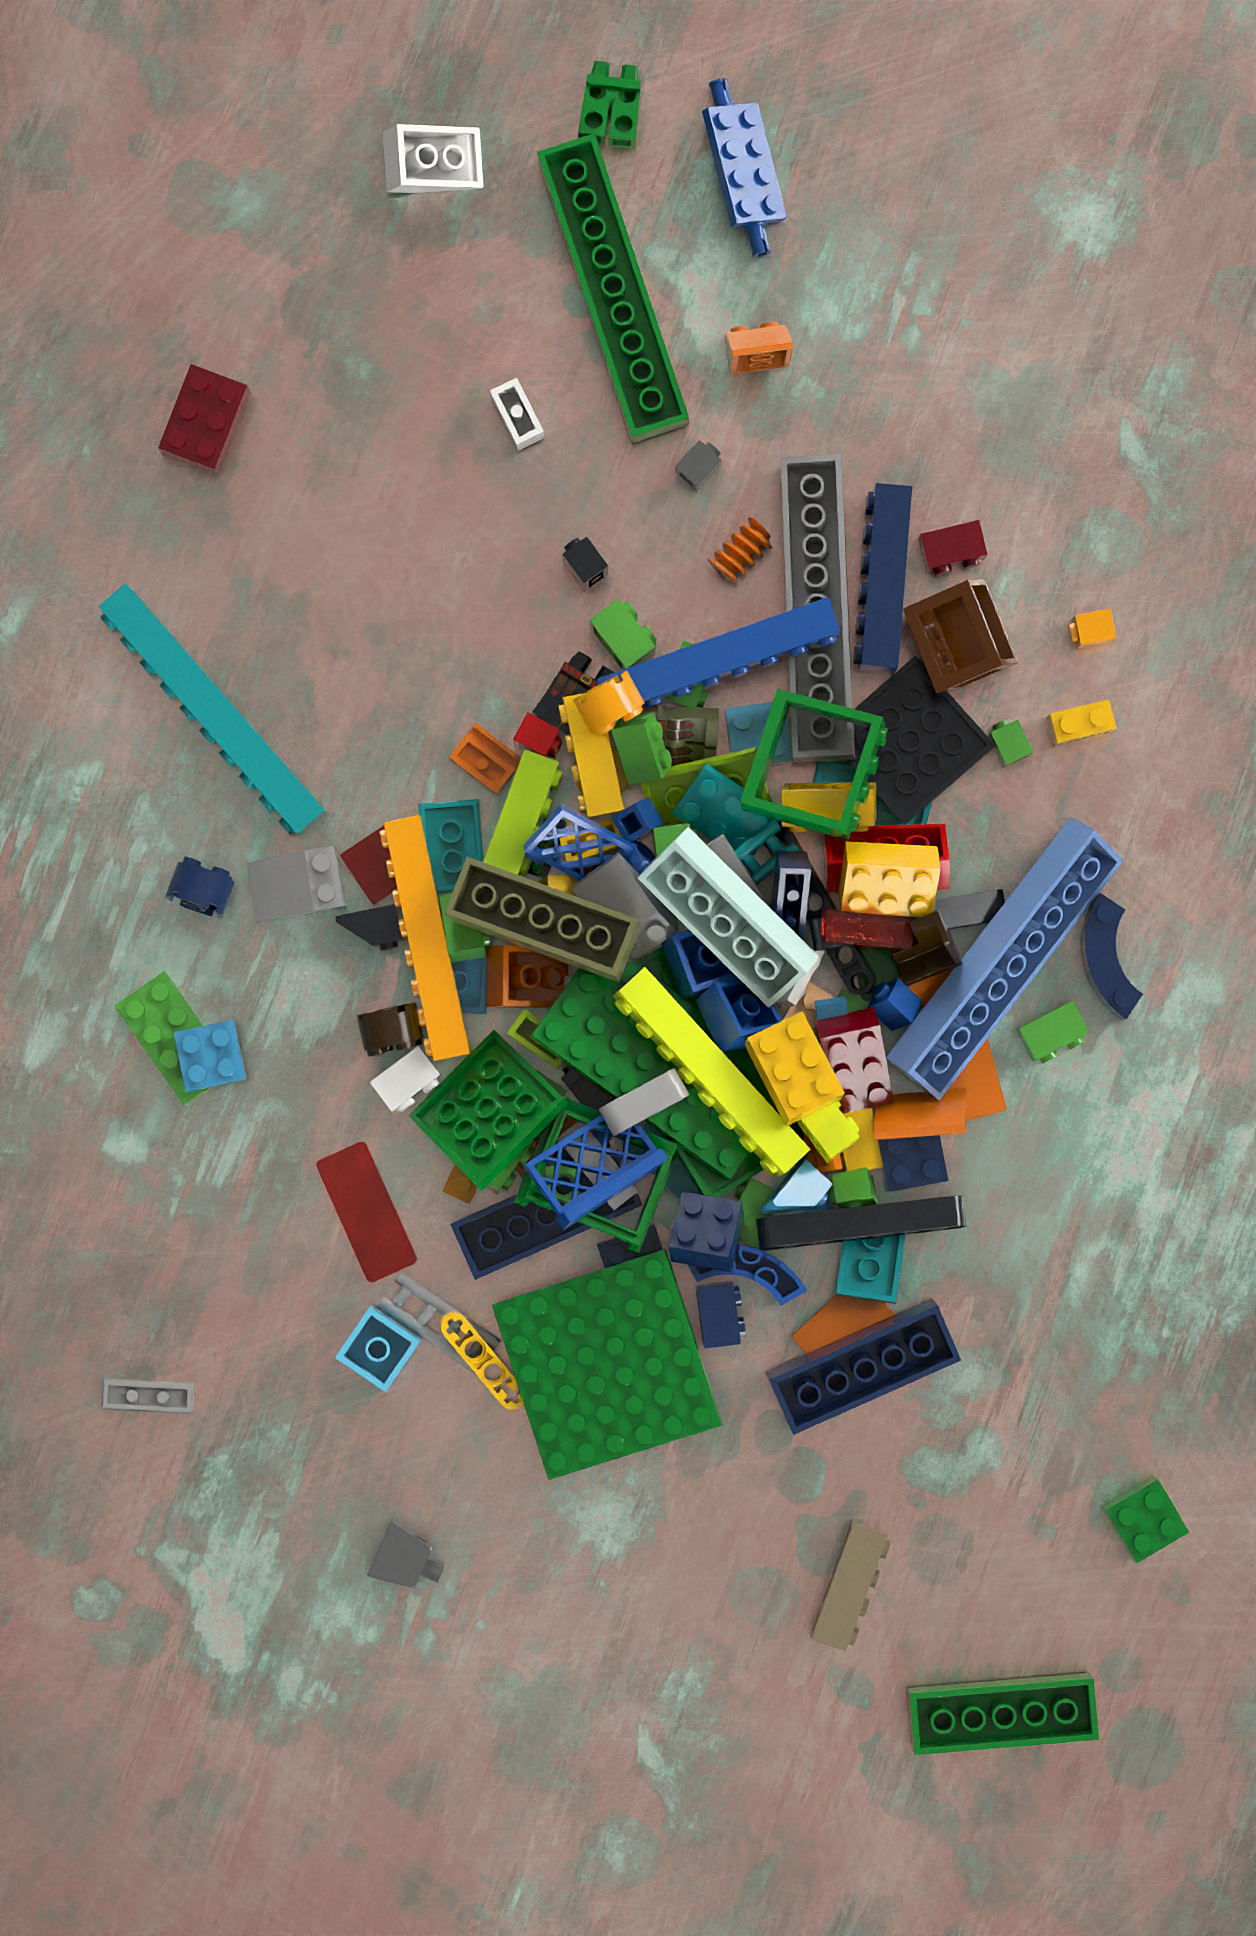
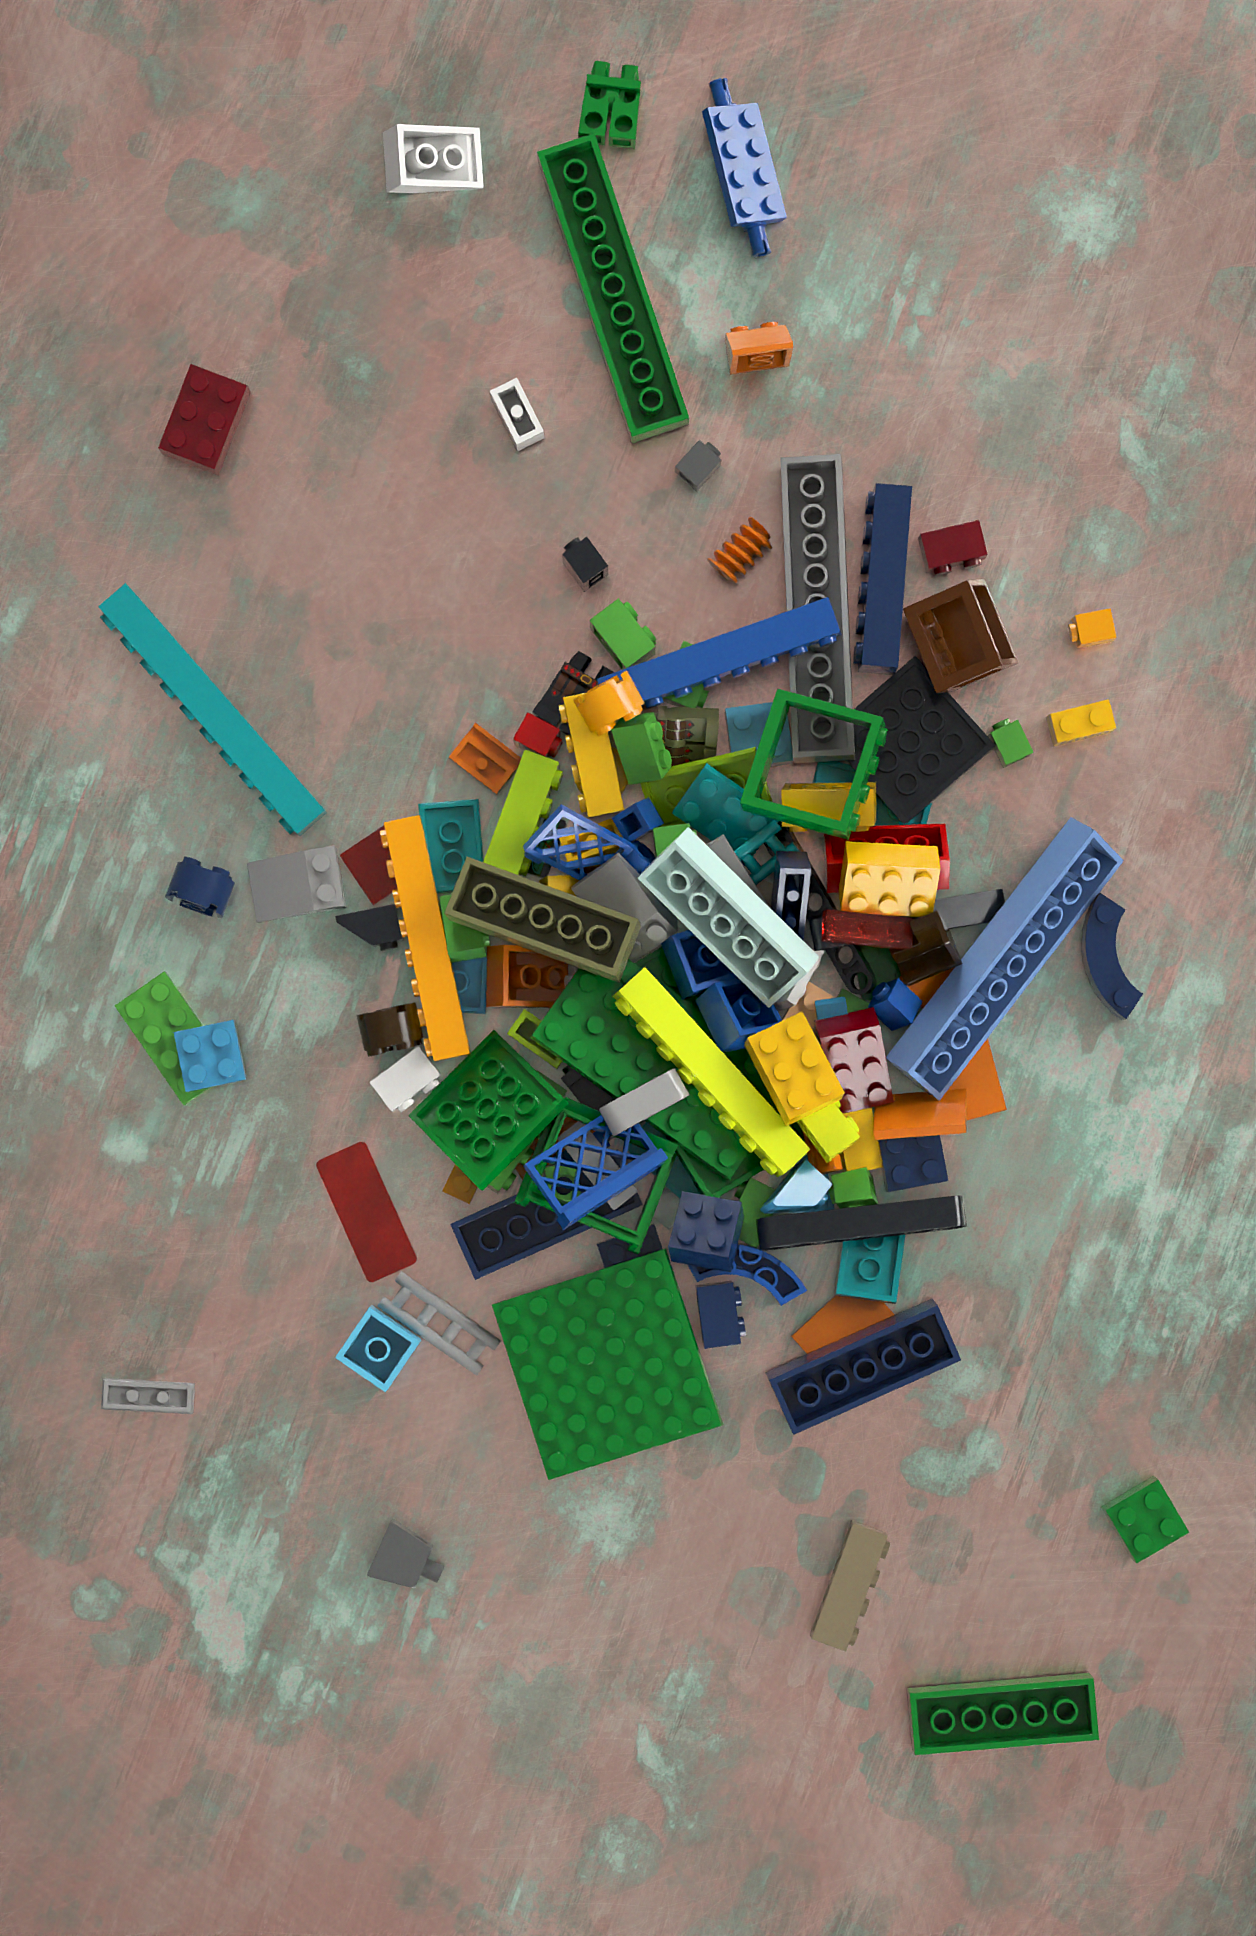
(481, 1361): yellow beam -> none
(1053, 1031): bright green brick -> none

